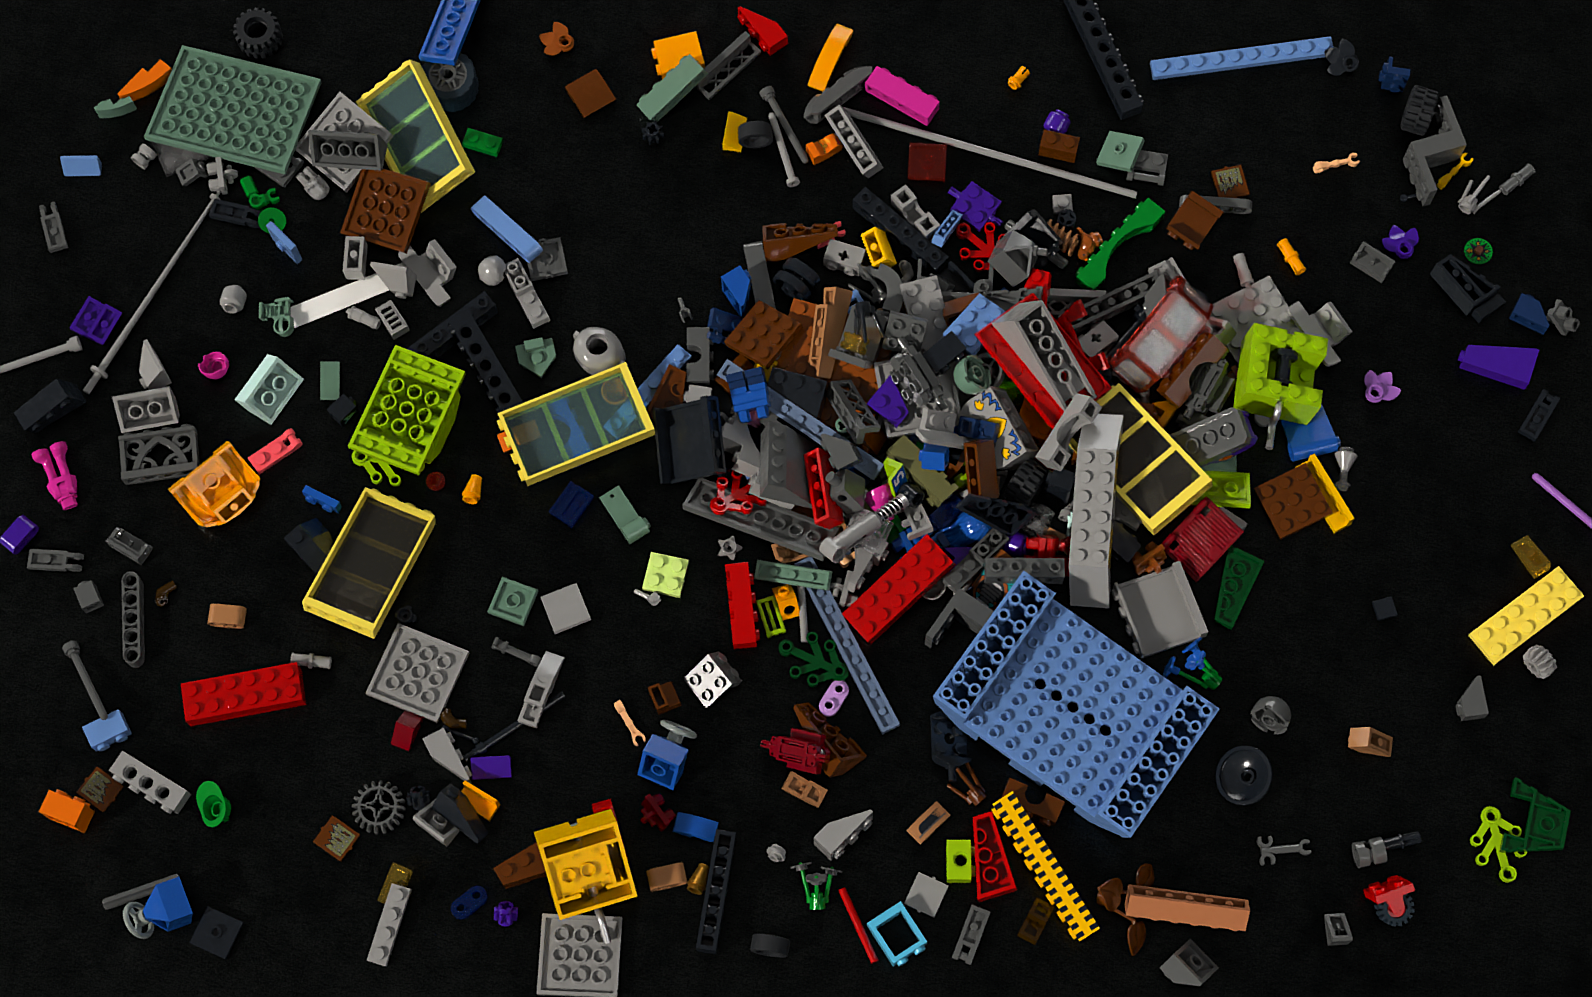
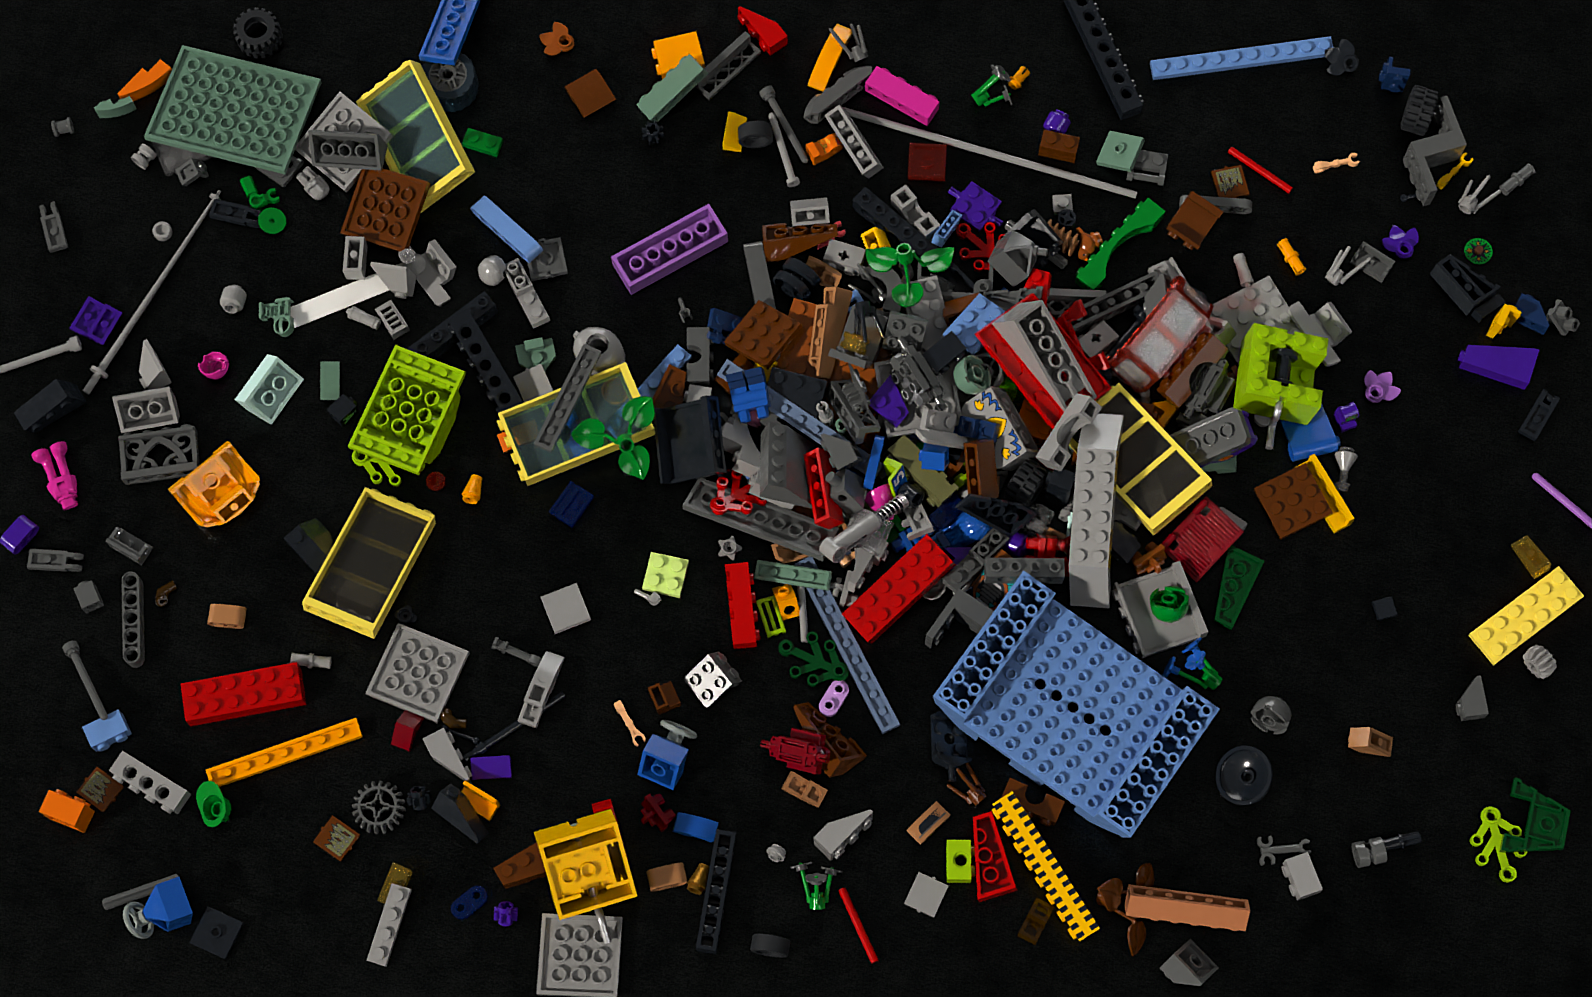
(62, 127): none -> dark grey bush
(81, 165): medium blue slope -> none
(162, 231): none -> light grey tile
(218, 168): light grey hips -> none
(275, 451): coral plate -> none
(284, 242): medium blue plate -> none
(285, 753): none -> light orange plate
(328, 503): blue plate -> none
(414, 262): none -> piece
(436, 824): light grey slope -> none
(512, 601): sand green plate -> none
(533, 383): none -> light grey piece
(567, 398): none -> dark grey plate
(624, 515): sand green door -> none
(633, 459): none -> green plant
(669, 249): none -> medium lavender brick
(737, 289): blue slope -> none
(809, 211): none -> light grey brick
(825, 414): none -> light grey pin
(829, 276): none -> medium nougat slope
(855, 392): none -> dark grey hinge
(858, 52): none -> dark grey plant
(873, 462): none -> blue beam
(885, 257): none -> green plant
(885, 917): medium azure window -> none
(971, 933): dark grey plate -> none
(981, 95): none -> green plant
(1169, 604): none -> green cylinder
(1228, 489): lime plate -> none
(1259, 169): none -> red bar
(1301, 876): none -> light grey brick
(1335, 274): none -> light grey plant
(1337, 929): dark grey slope -> none
(1345, 417): none -> dark purple leg
(1392, 899): red plate -> none
(1505, 317): none -> yellow bracket

